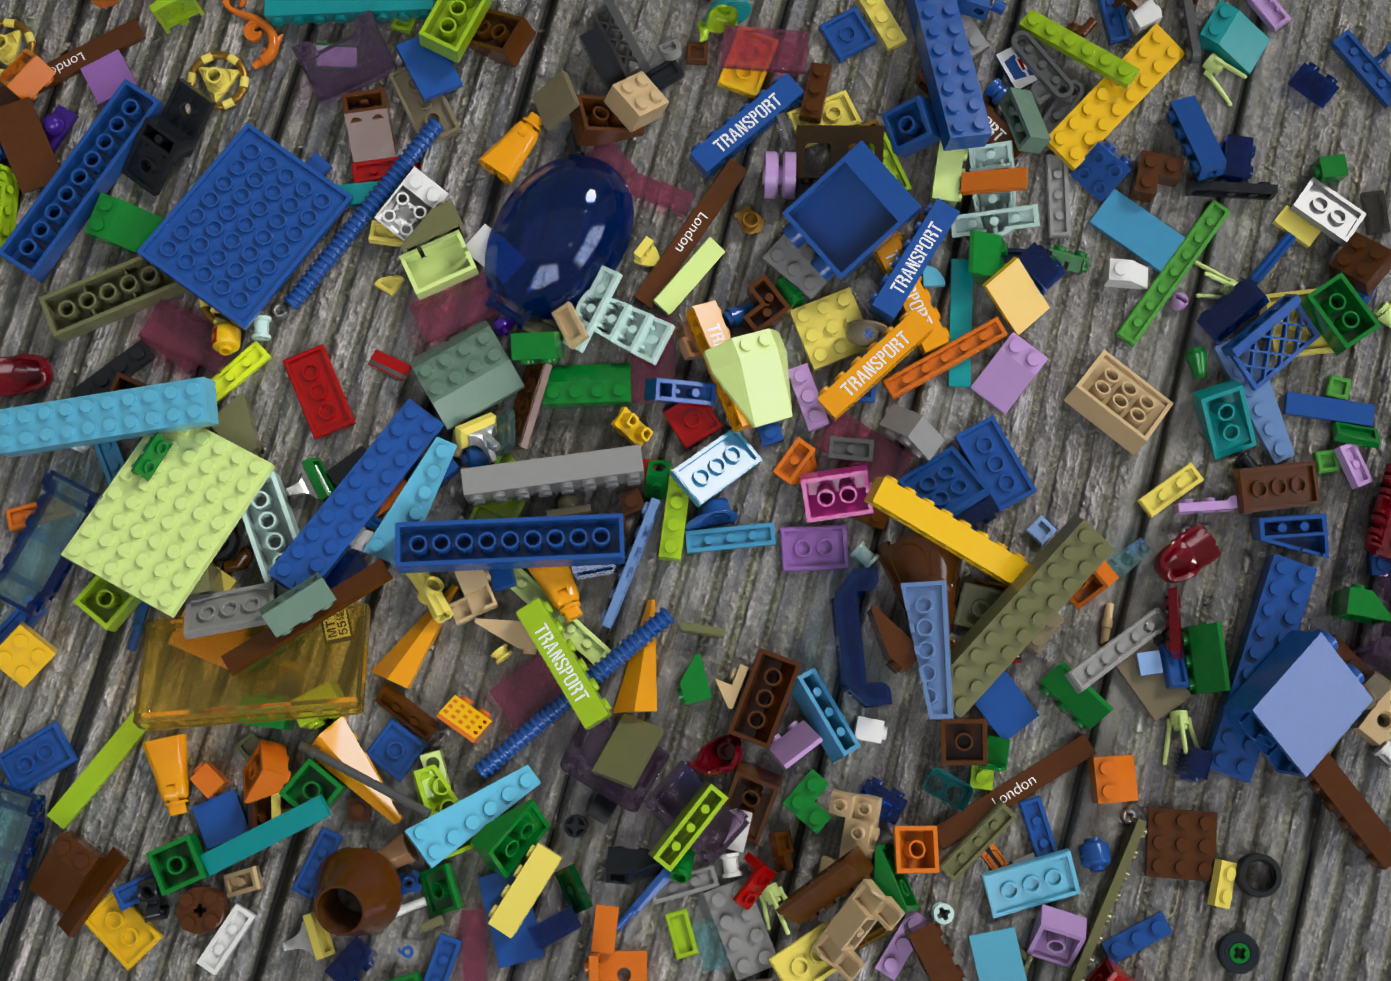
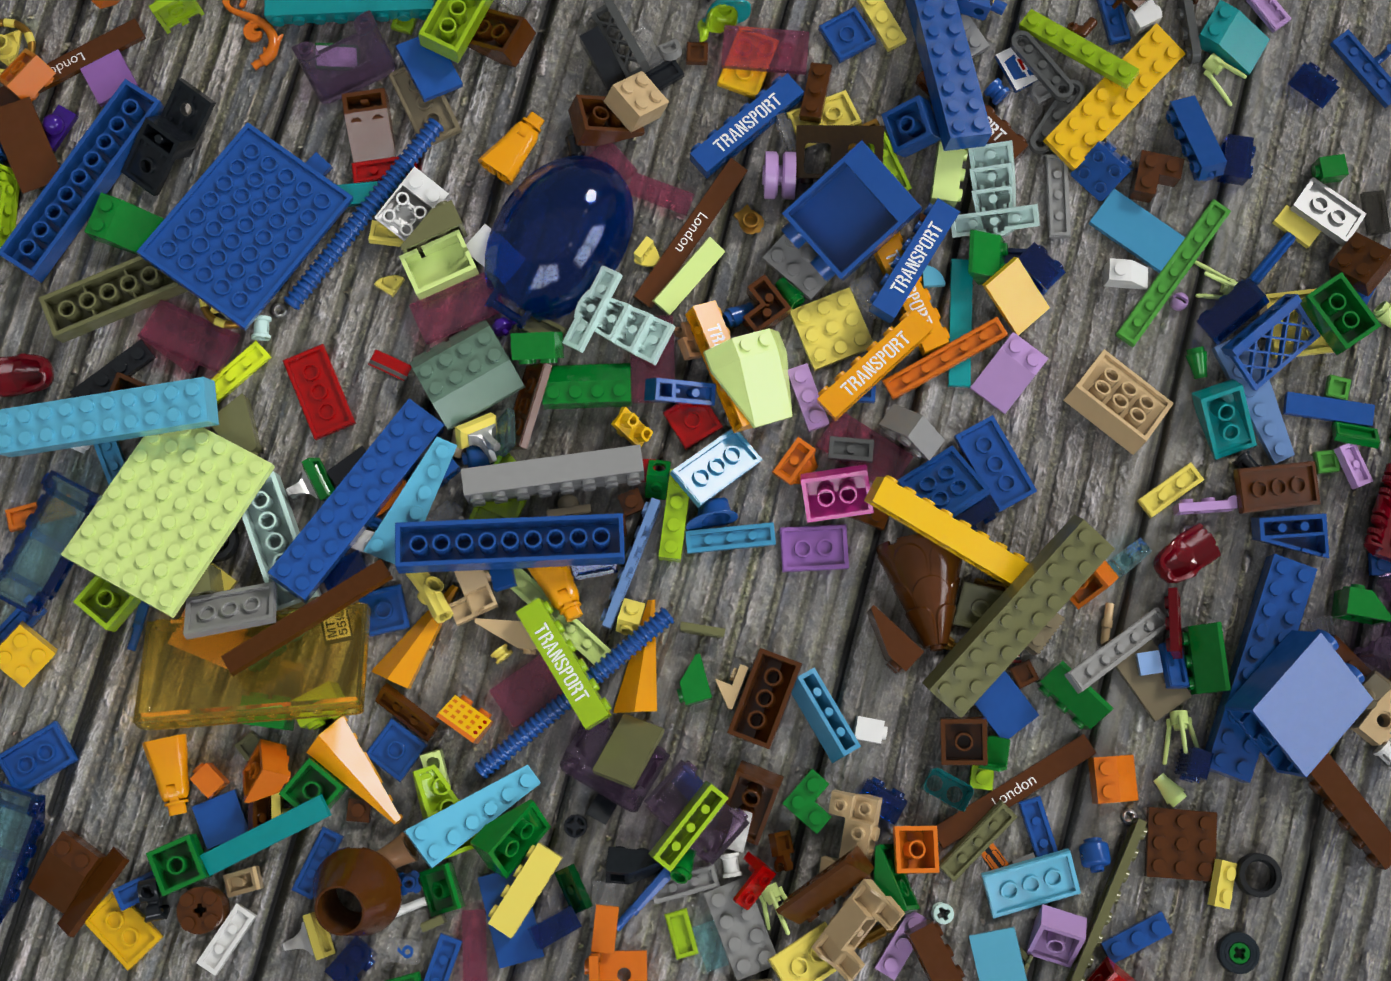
(96, 773): lime tile -> none
(152, 457): green hinge -> none
(220, 80): light yellow piece -> none
(226, 337): yellow head -> none
(242, 561): reddish brown arm -> none
(297, 605): sand green brick -> none
(315, 752): dark grey bar -> none
(387, 610): none -> blue tile
(556, 100): dark tan tile -> none
(570, 325): tan tile -> none
(629, 616): none -> light yellow bracket
(718, 756): dark red hair -> none
(770, 434): blue plate -> none
(794, 743): lavender slope -> none
(849, 640): clear blue windscreen -> none
(864, 332): dark tan cap -> none
(864, 555): light aqua bush -> none
(929, 626): medium blue wing -> none
(994, 181): orange tile -> none
(1023, 674): none -> reddish brown tile
(1024, 120): sand green brick -> none
(1040, 530): light blue tile -> none
(1076, 260): green hinge -> none
(1170, 790): none -> yellowish green cone
(1239, 190): black plate -> none

